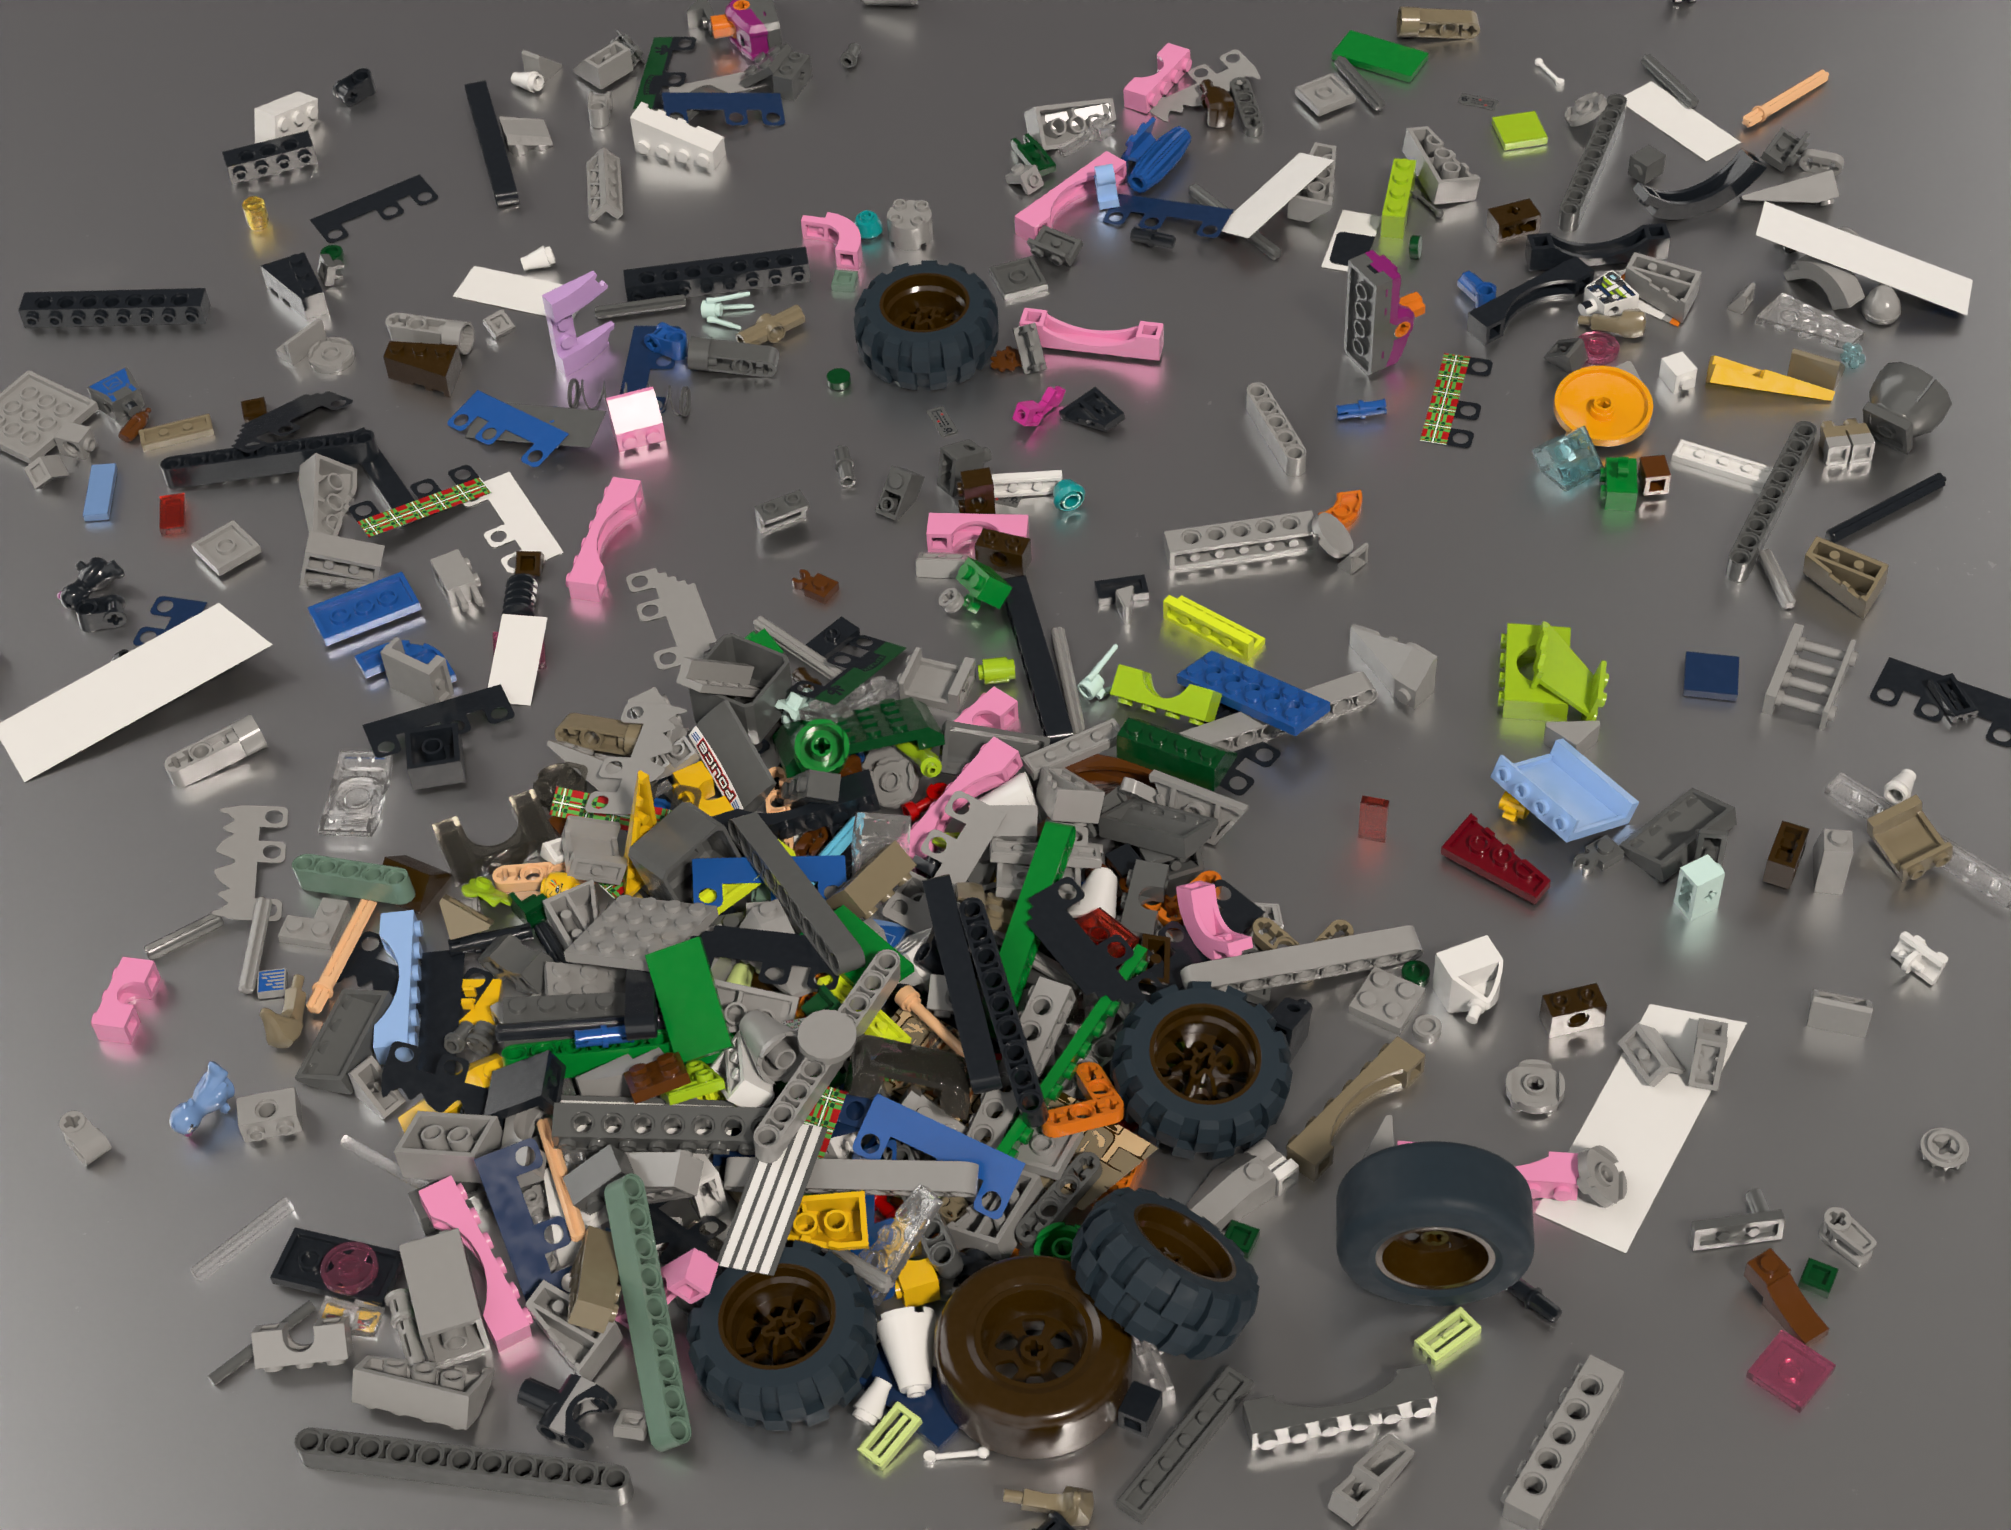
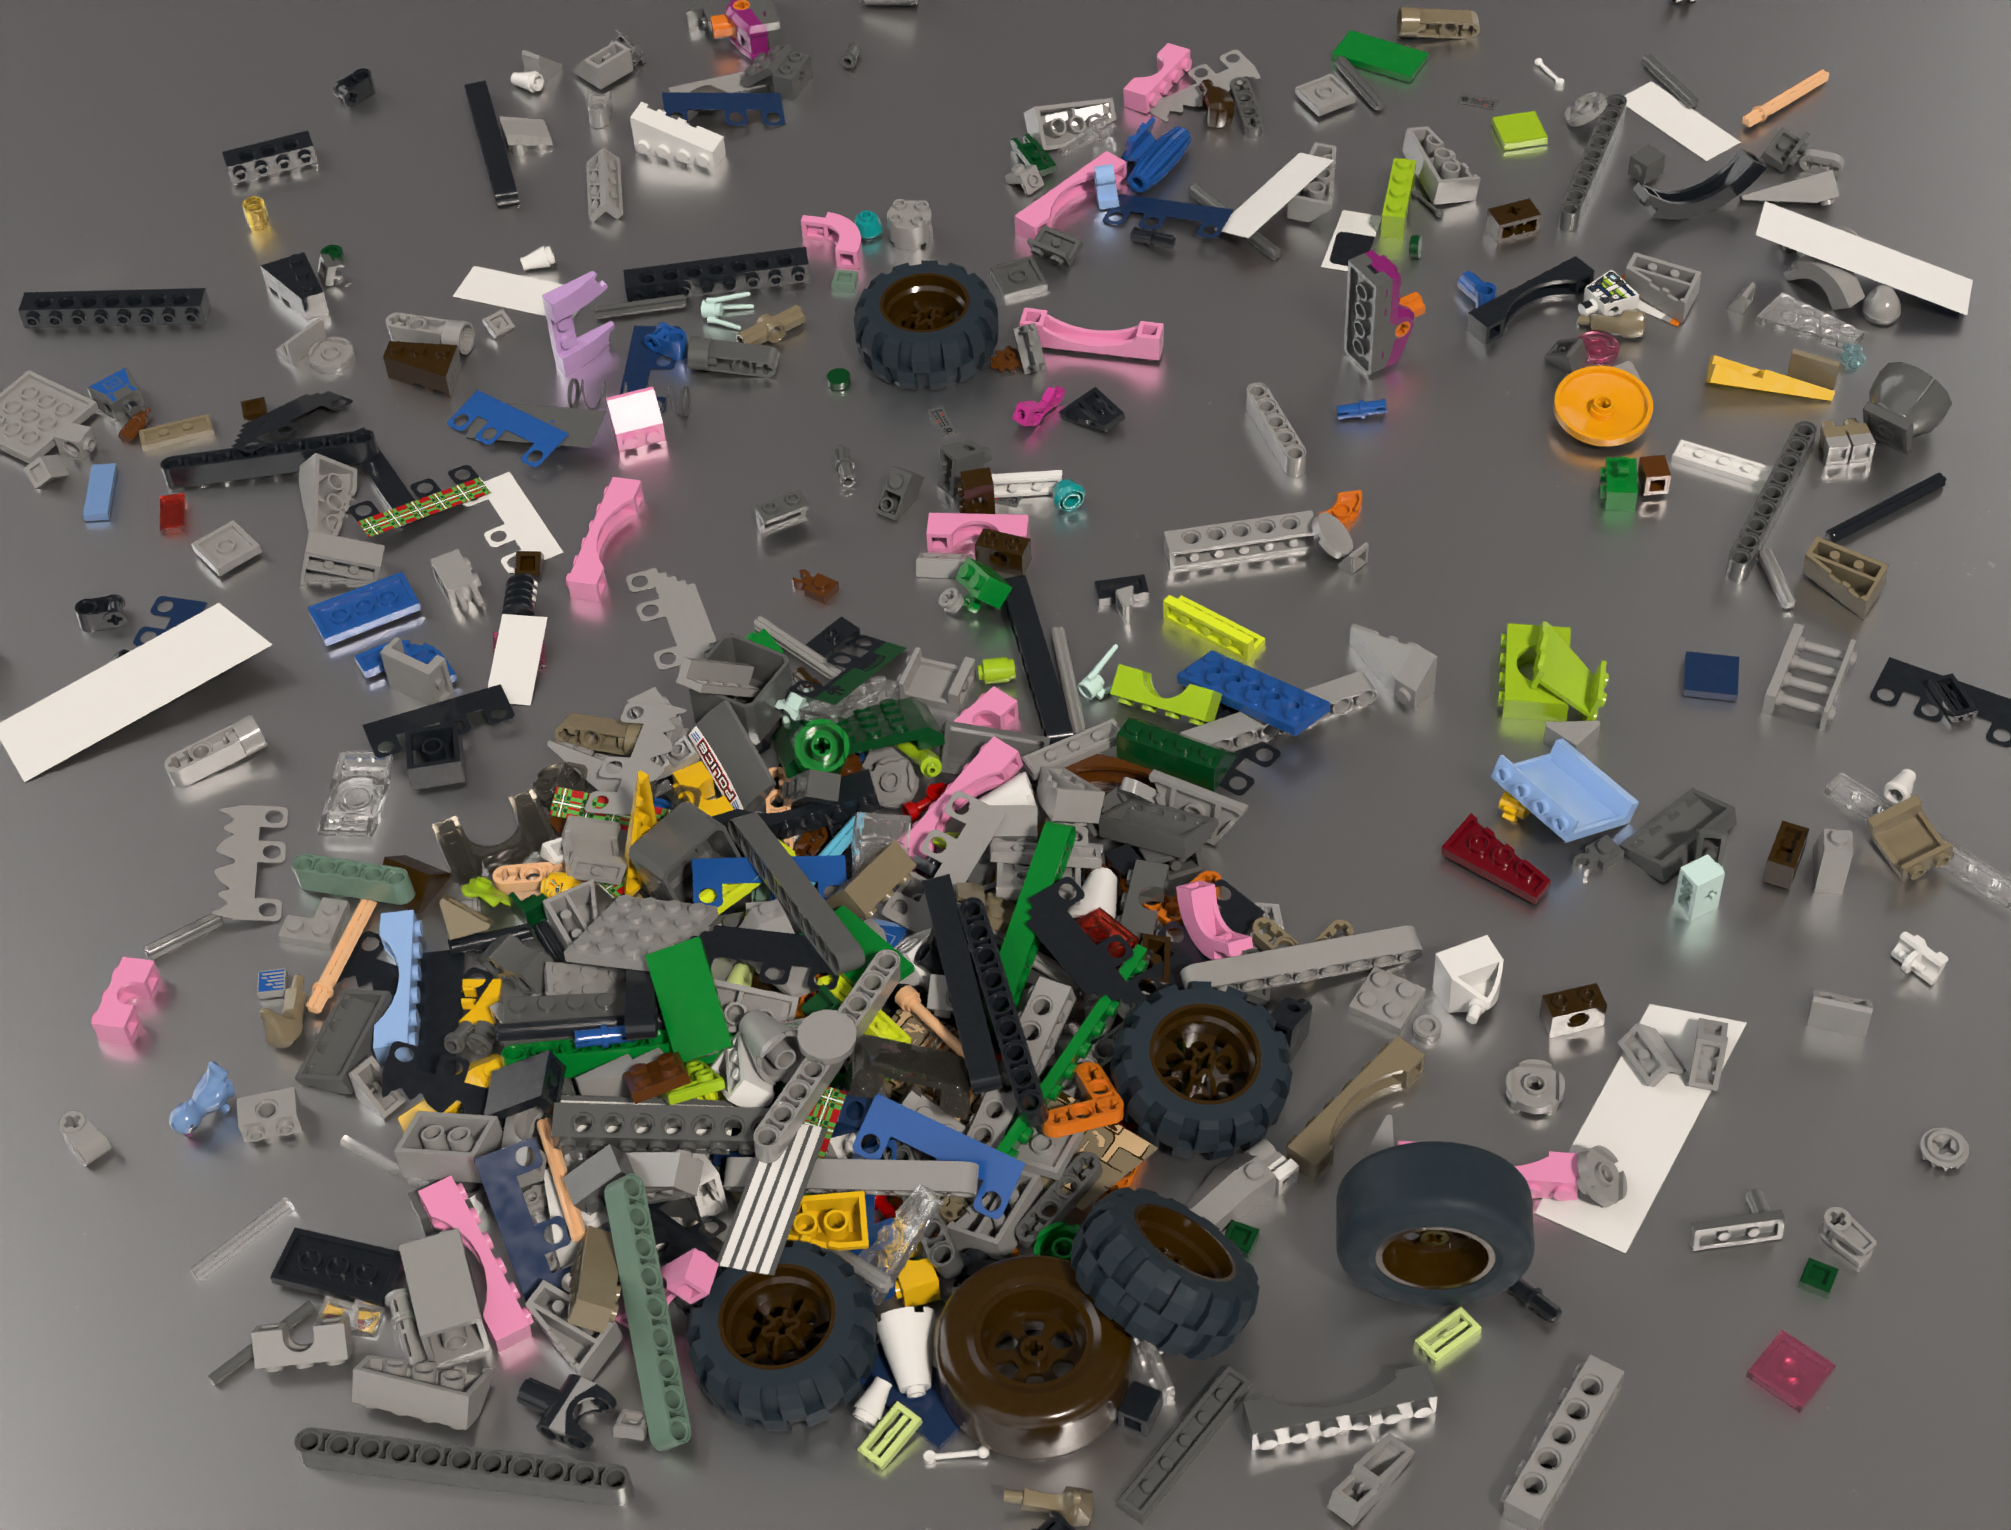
(91, 578): black animal -> none
(255, 945): light grey axle -> none
(285, 116): white wedge -> none
(349, 1268): clear pink wheel -> none
(377, 201): black piece -> none
(656, 73): piece -> none
(1373, 819): clear red tile -> none
(1416, 972): dark green tile -> none
(1446, 402): piece -> none
(1548, 251): black arch -> none
(1568, 458): clear light blue slope -> none
(1678, 372): white brick -> none
(1783, 1298): reddish brown slope -> none

